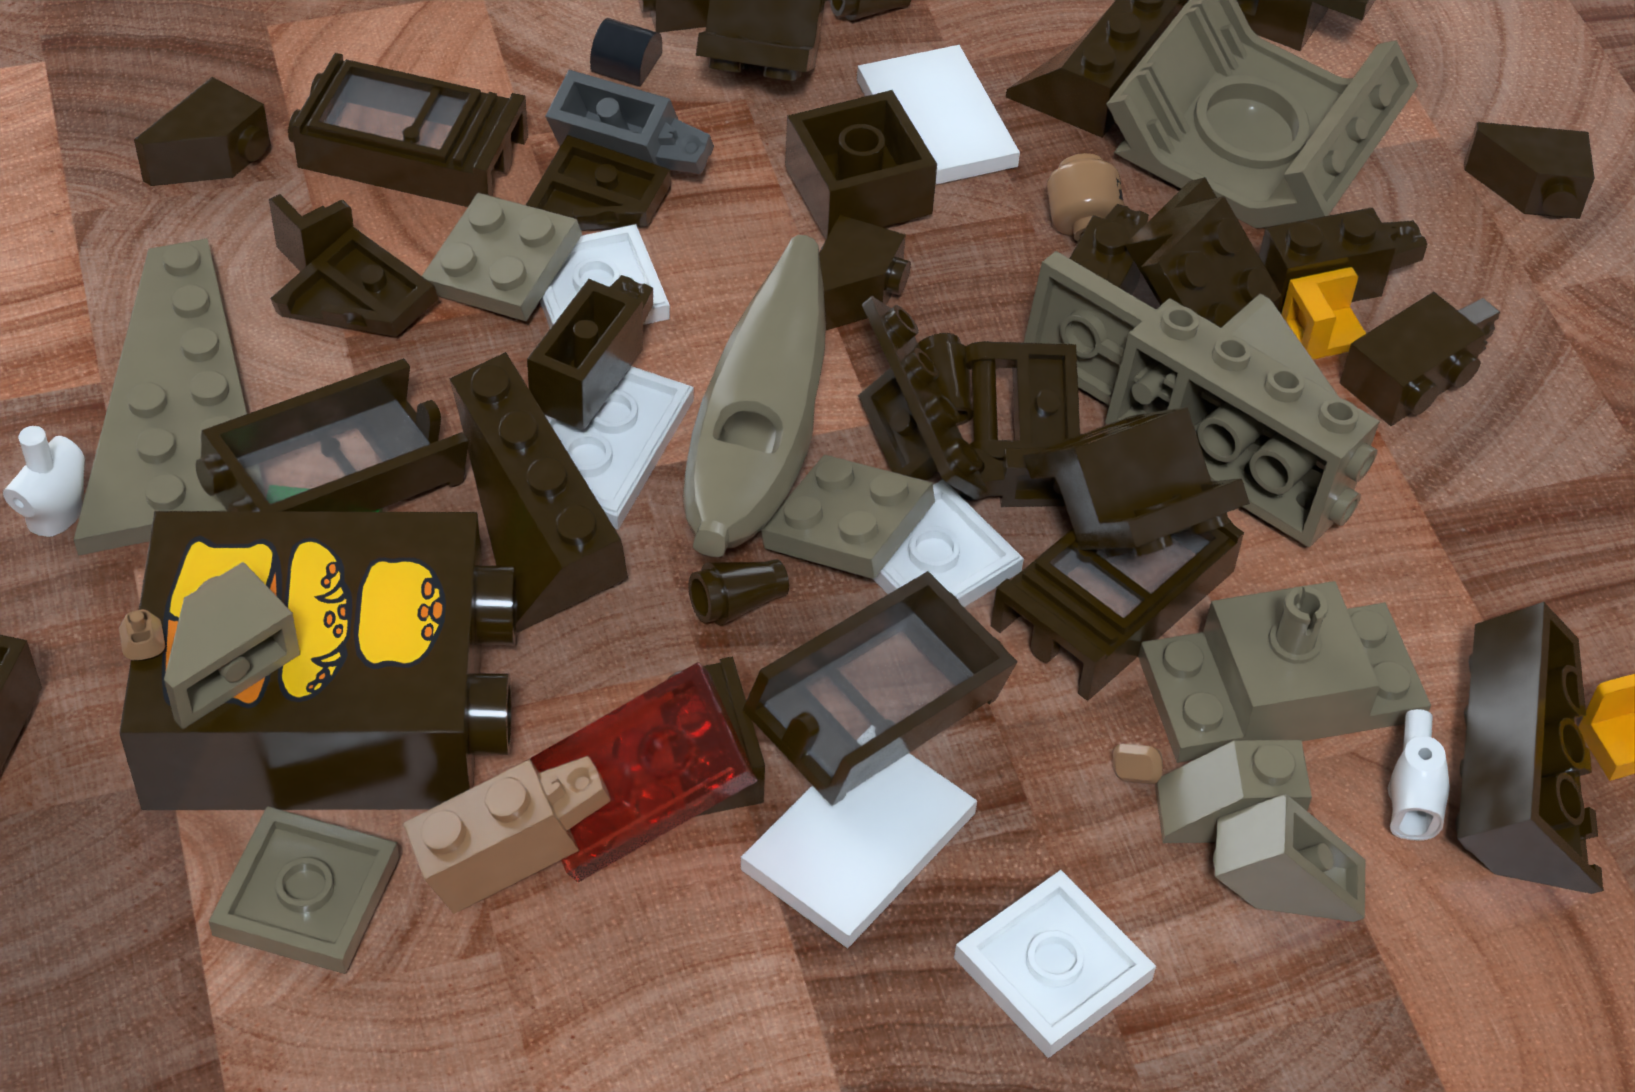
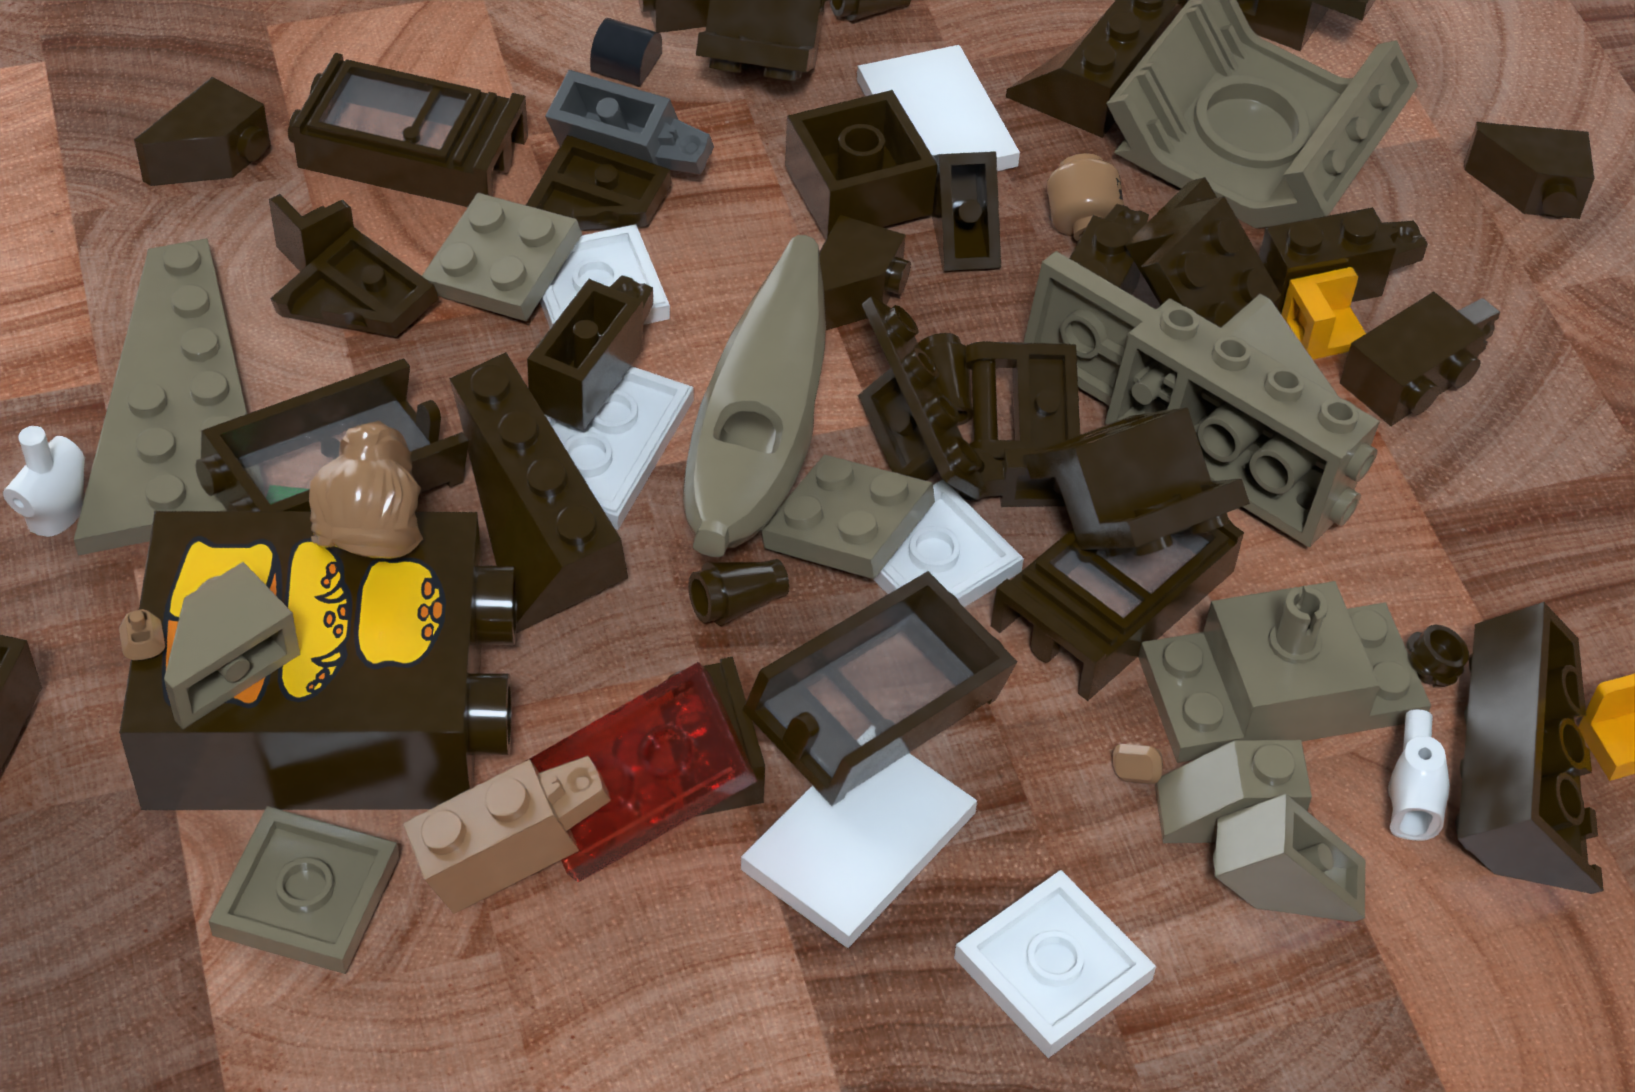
(367, 495): none -> medium nougat hair
(967, 211): none -> dark brown slope
(1438, 655): none -> dark brown plate

